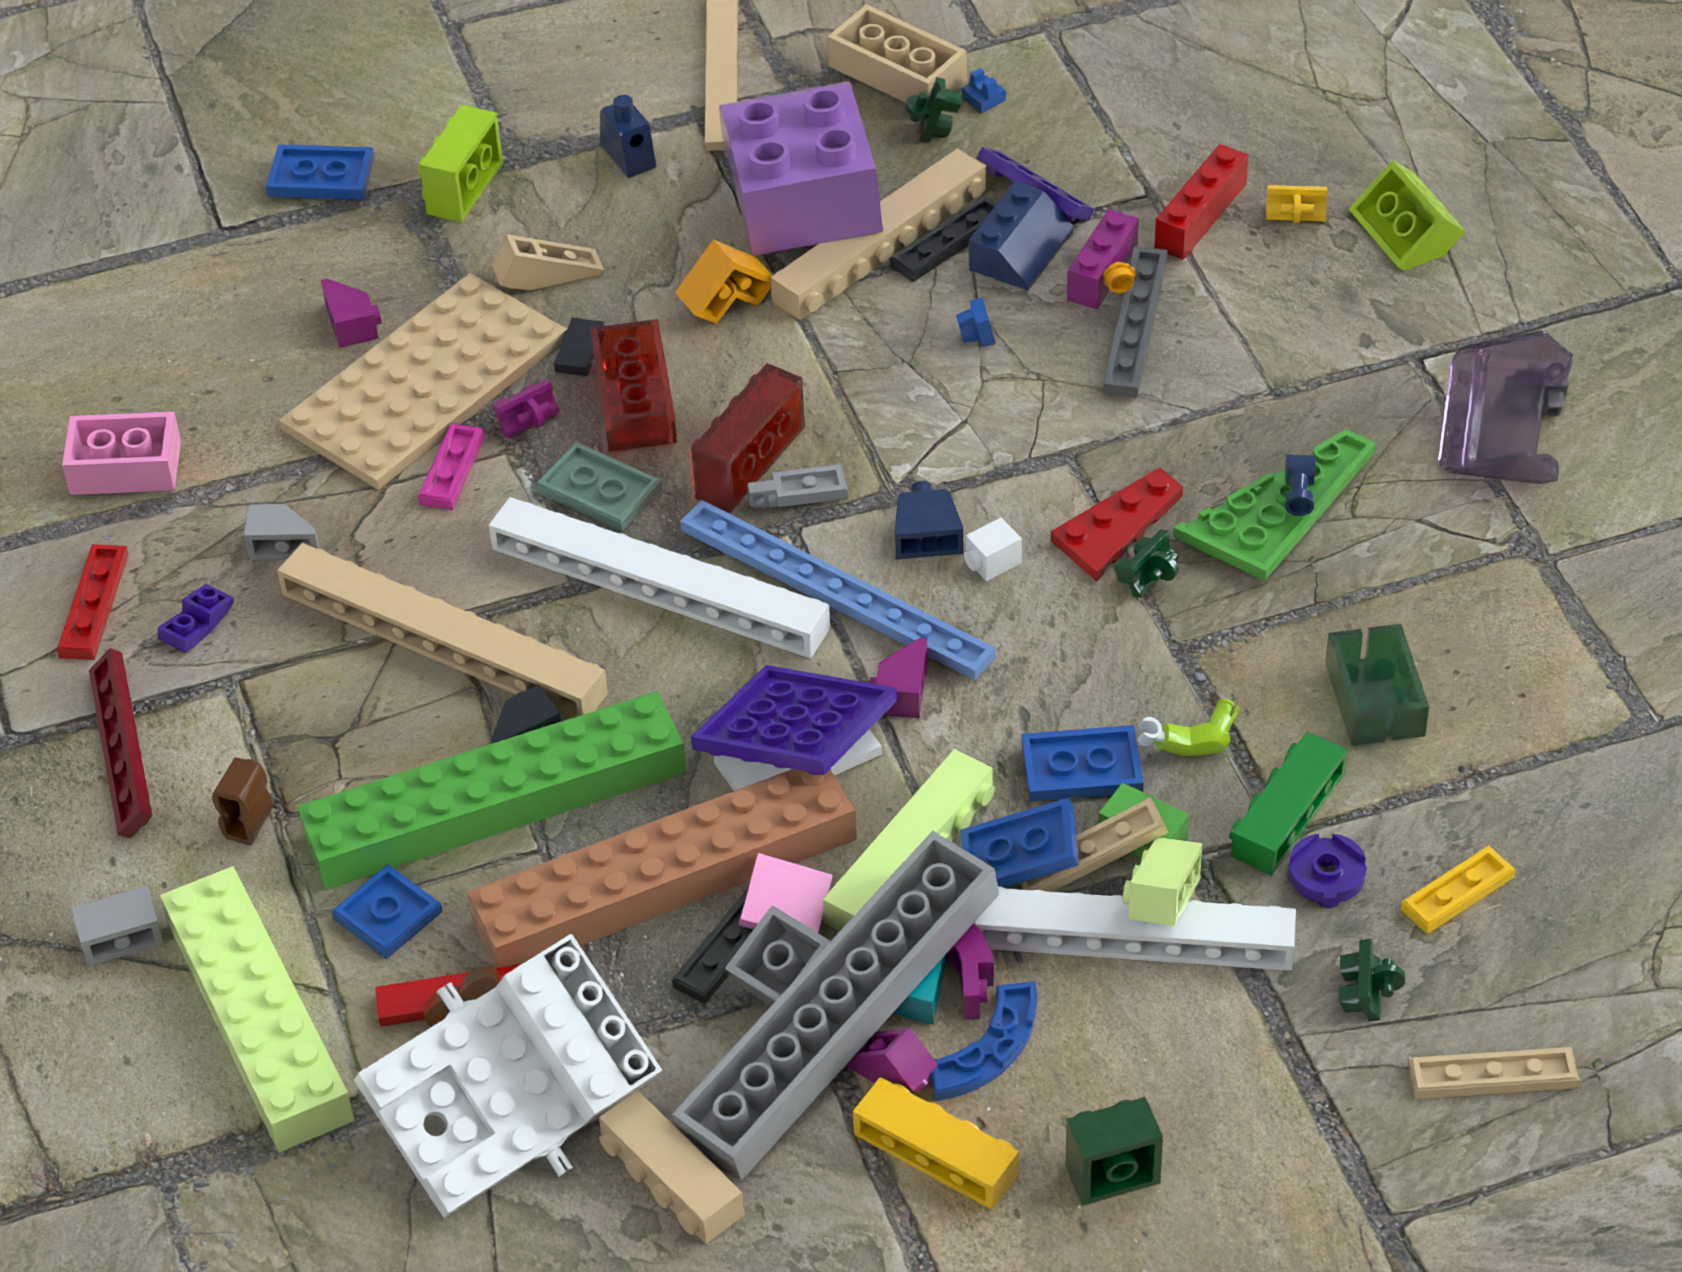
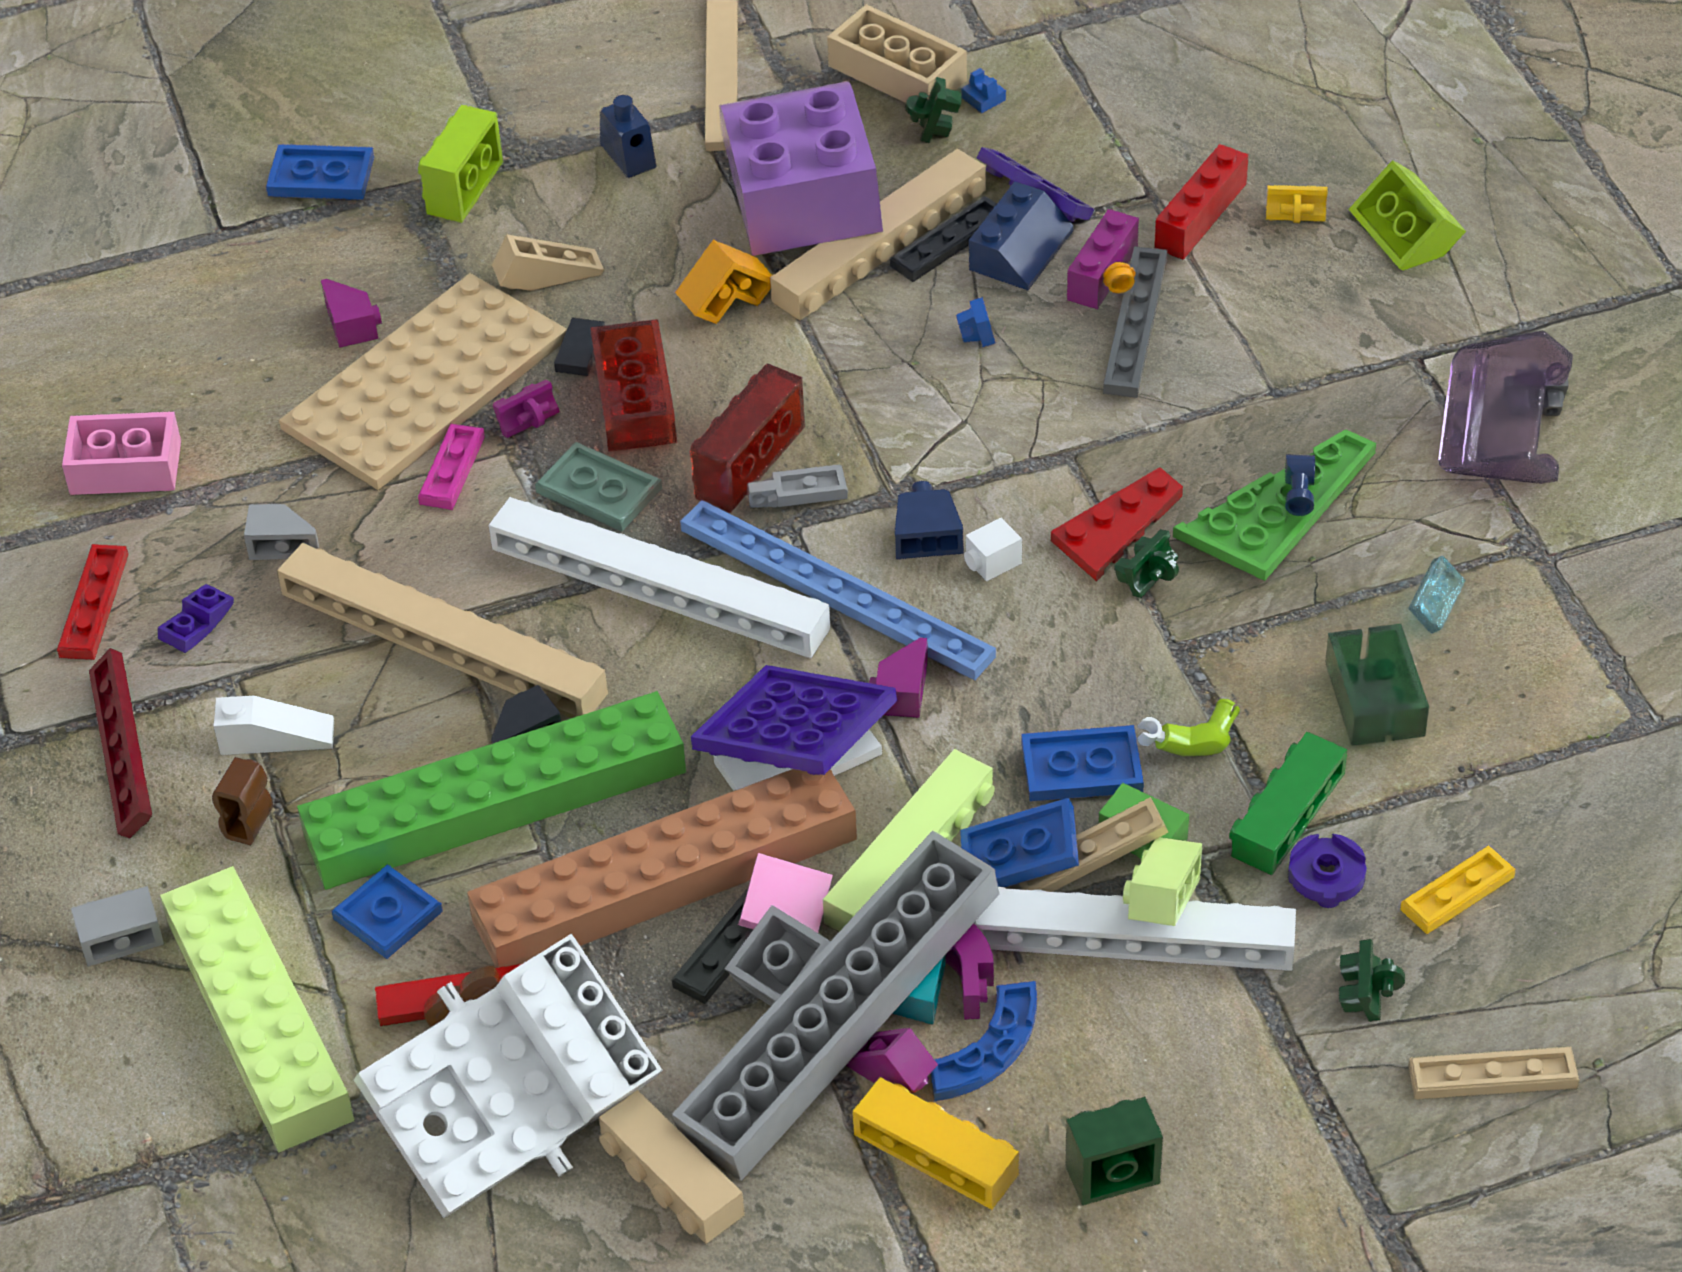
(266, 726): none -> white slope
(1437, 594): none -> clear light blue plate

